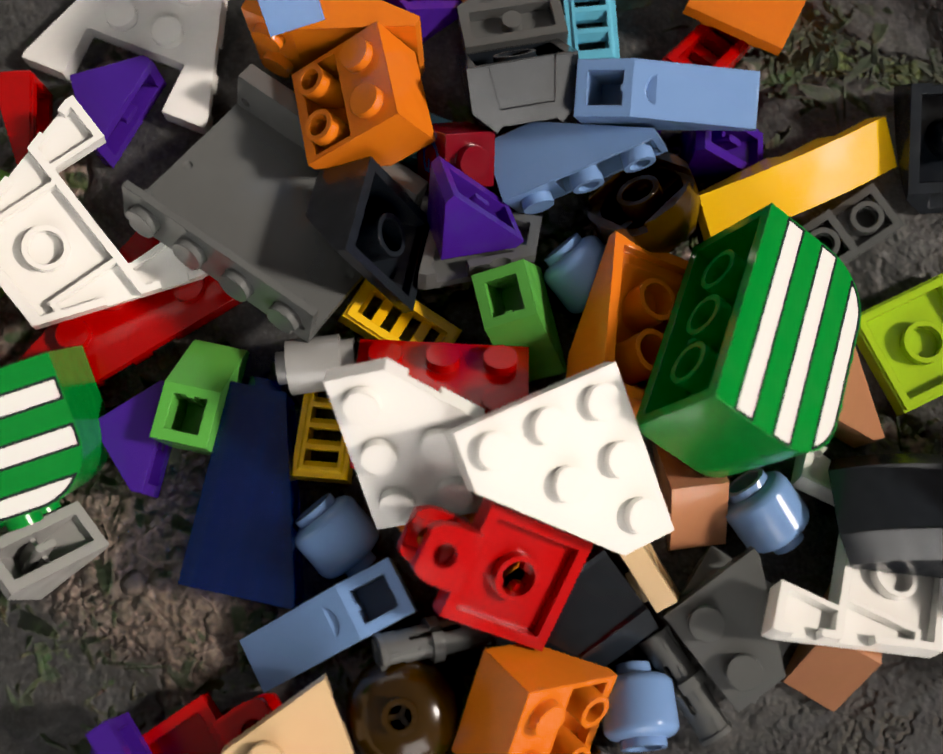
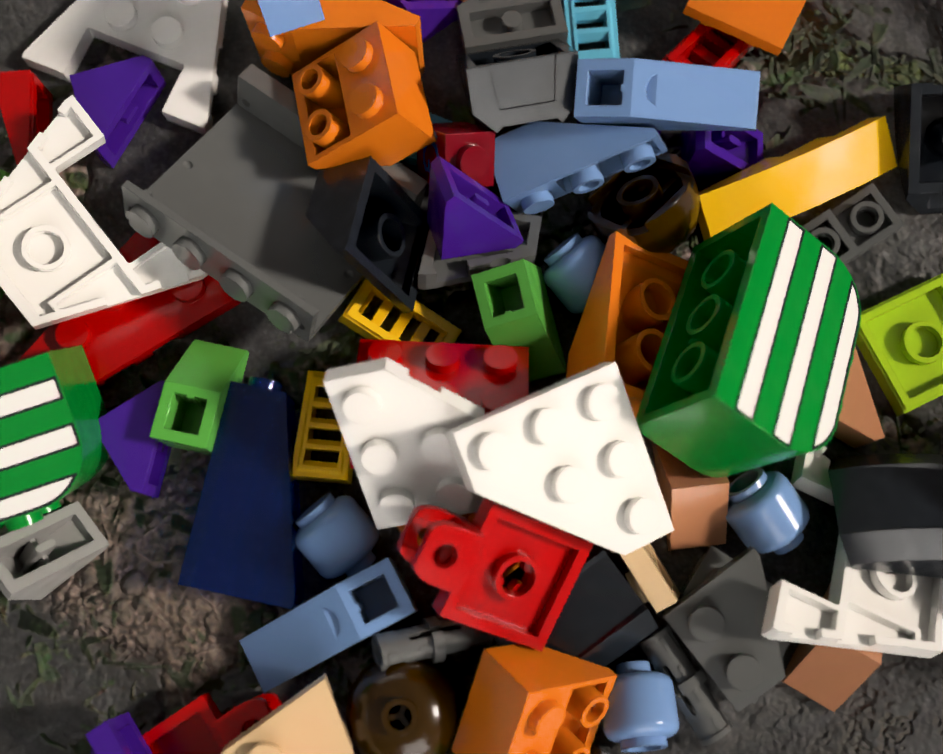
(305, 364): light grey brick -> none

